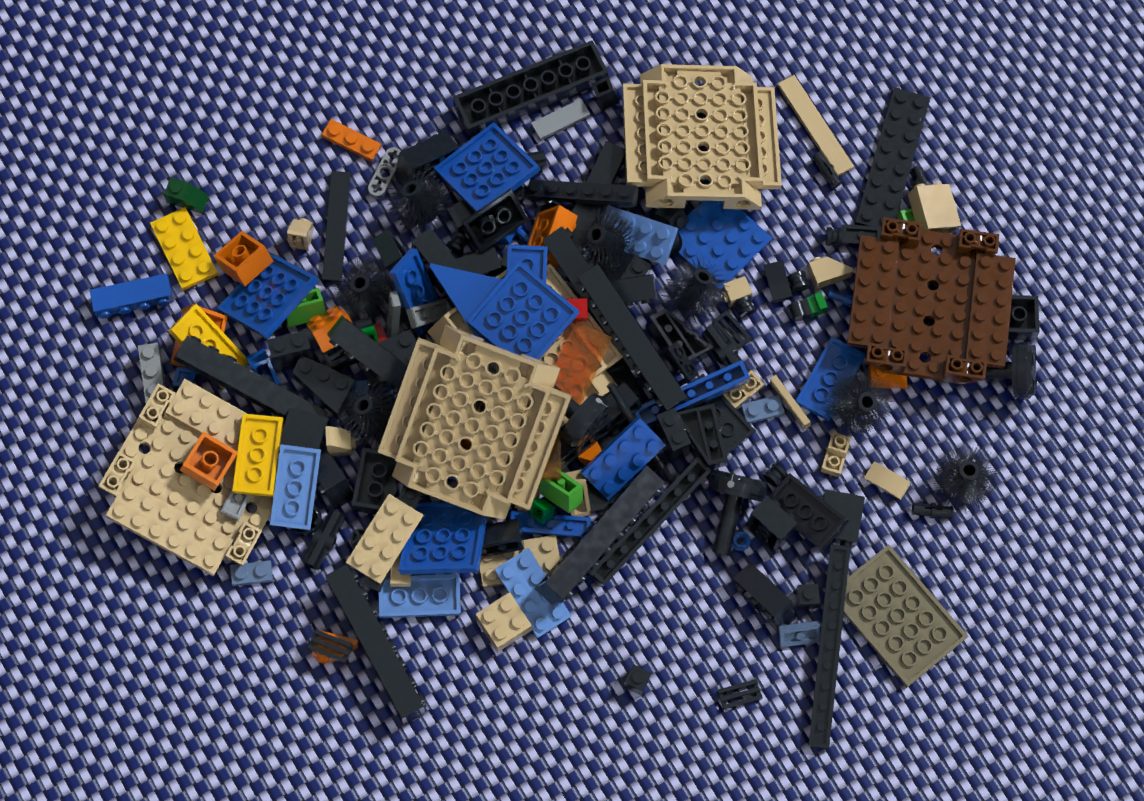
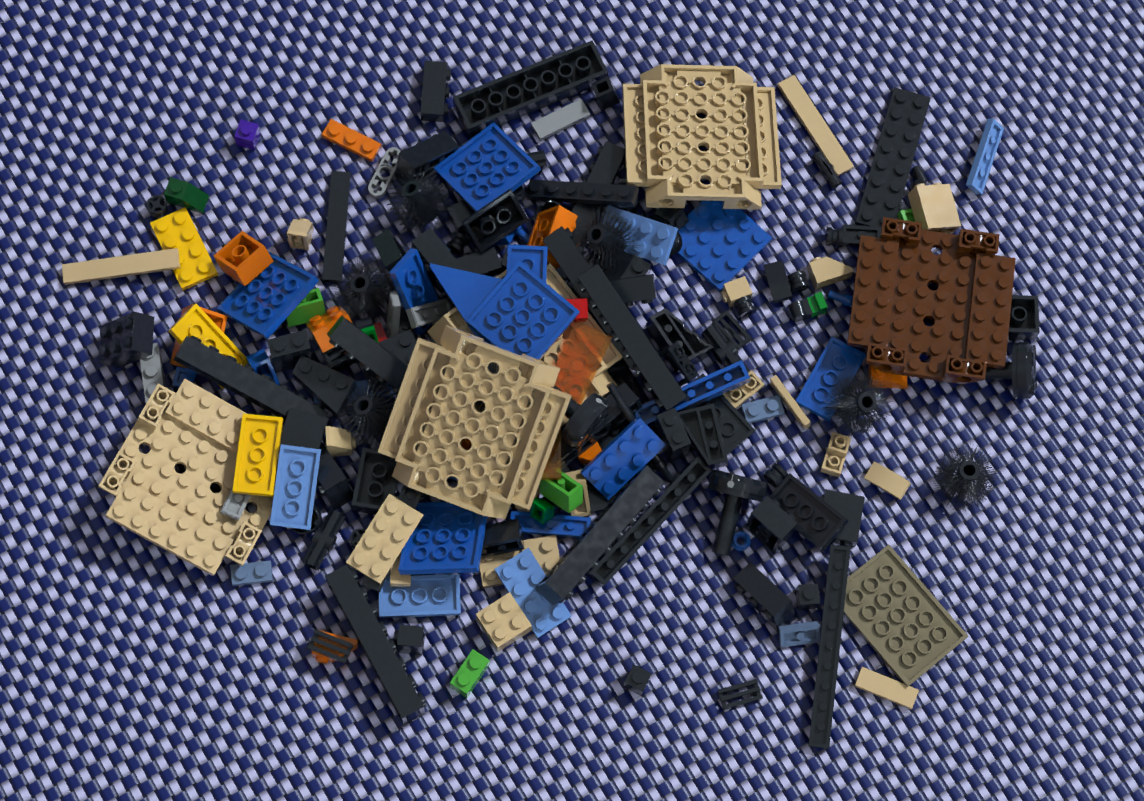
(121, 266): none -> tan tile
(126, 339): none -> black brick
(131, 296): blue brick -> none
(154, 203): none -> black wheel
(208, 461): orange brick -> none
(247, 134): none -> dark purple brick
(409, 639): none -> black brick
(435, 91): none -> black brick
(469, 673): none -> bright green brick
(694, 290): black piece -> none
(886, 688): none -> tan tile
(932, 510): black pin -> none
(984, 156): none -> medium blue plate

